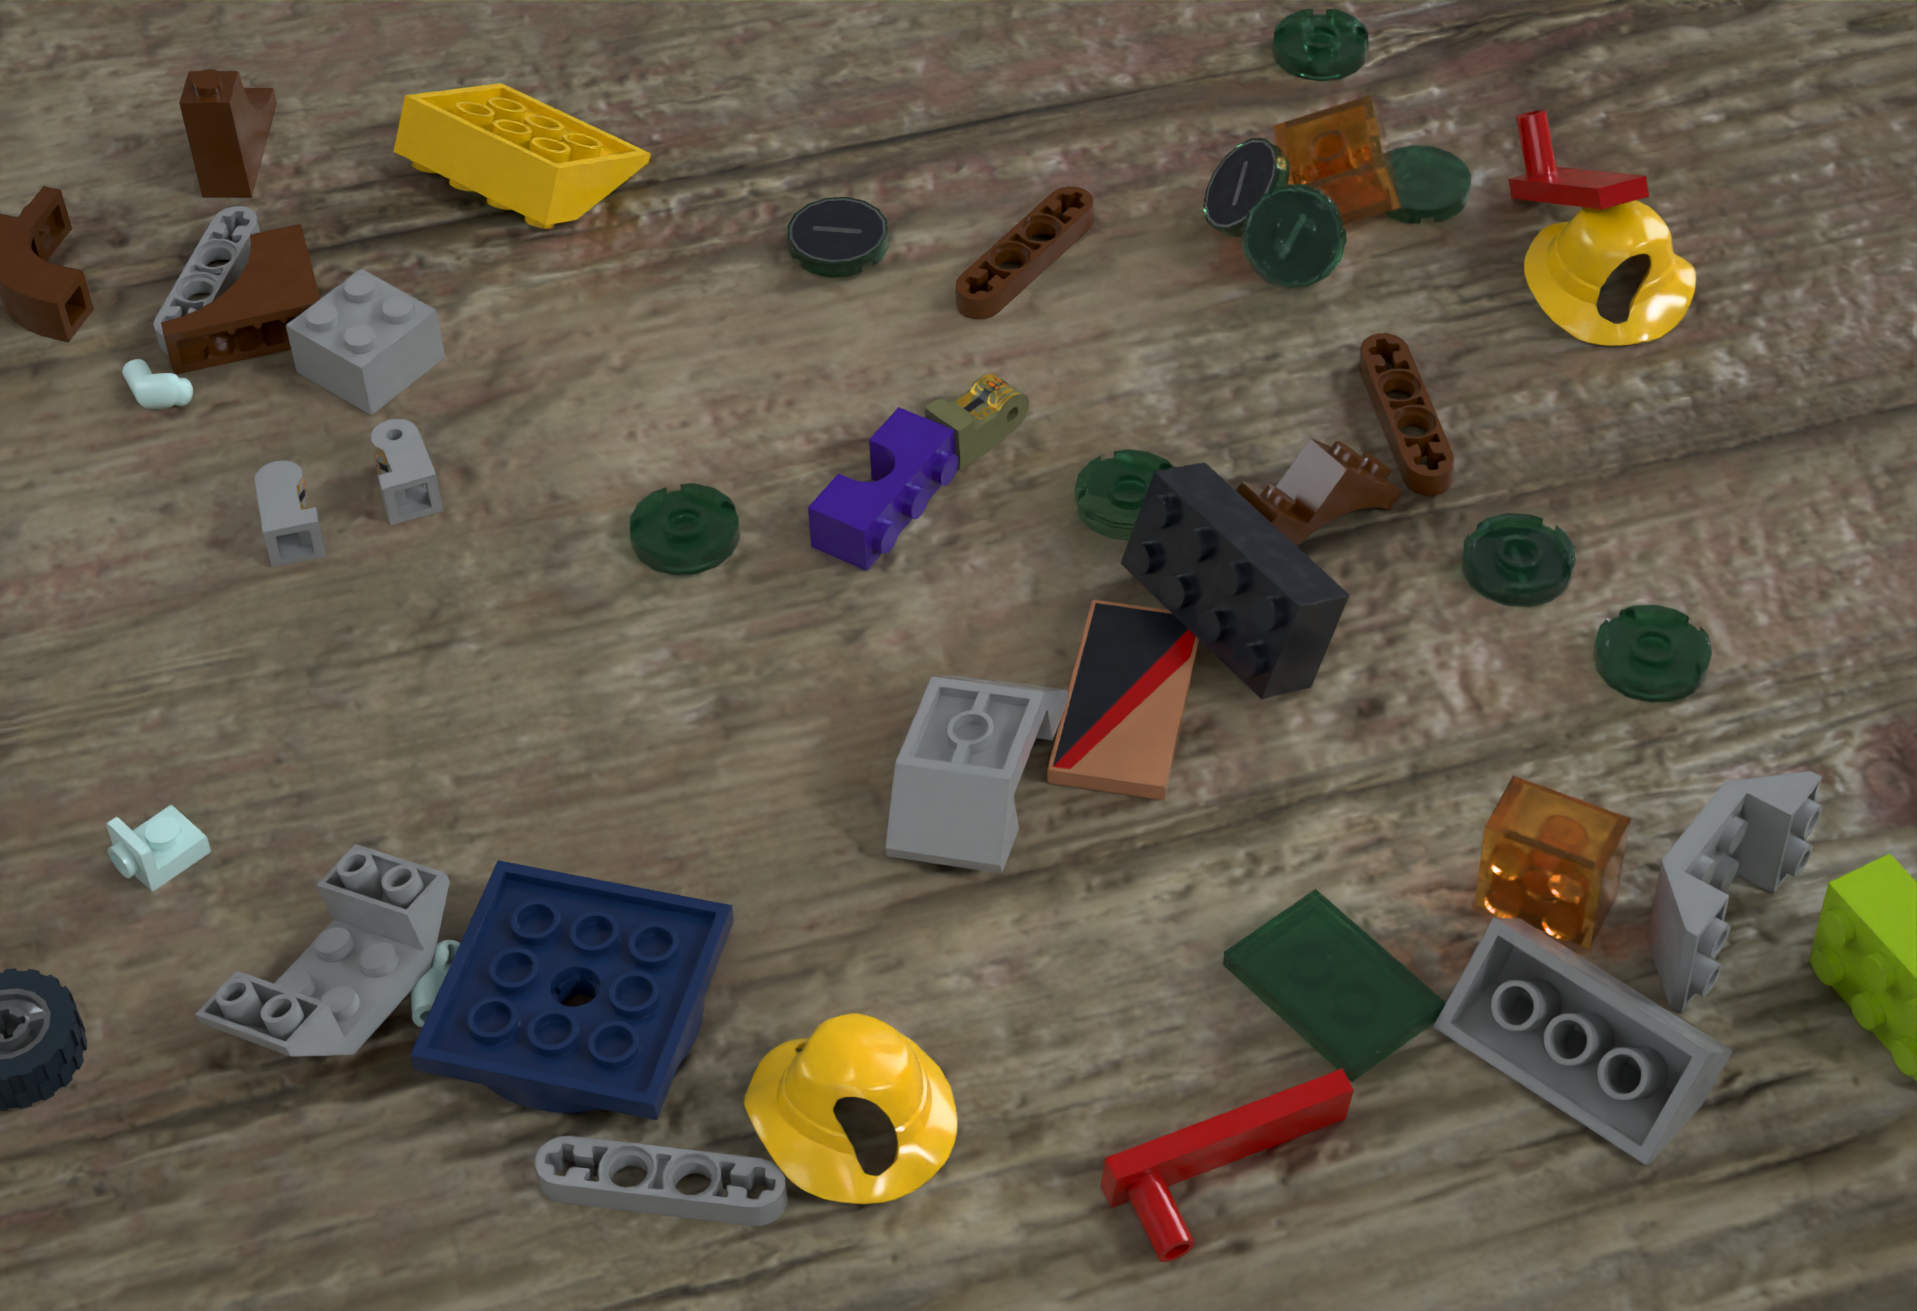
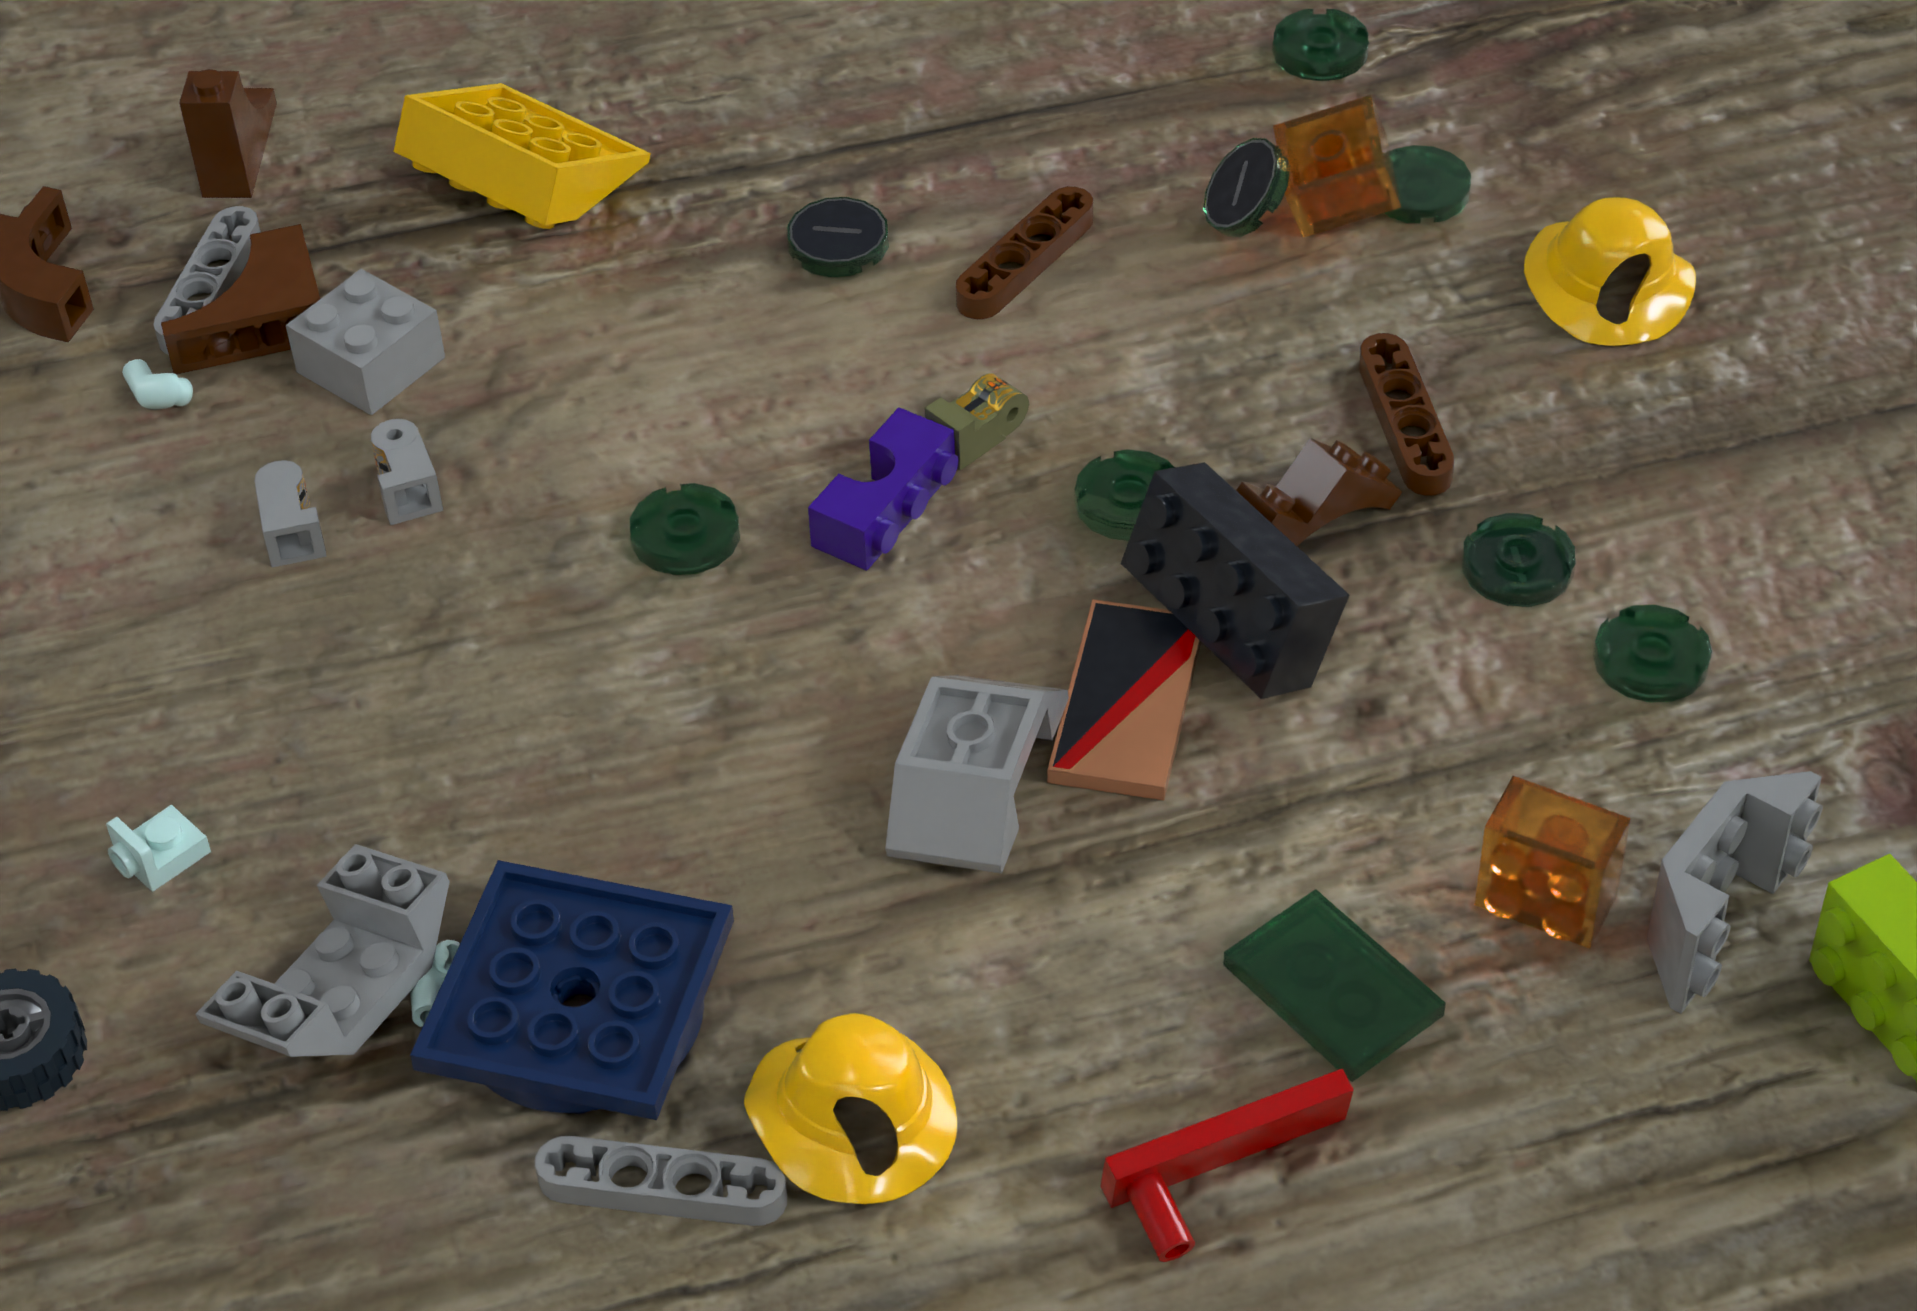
(1293, 236): clear green tile -> none
(1566, 185): red piece -> none
(1581, 1038): light grey slope -> none

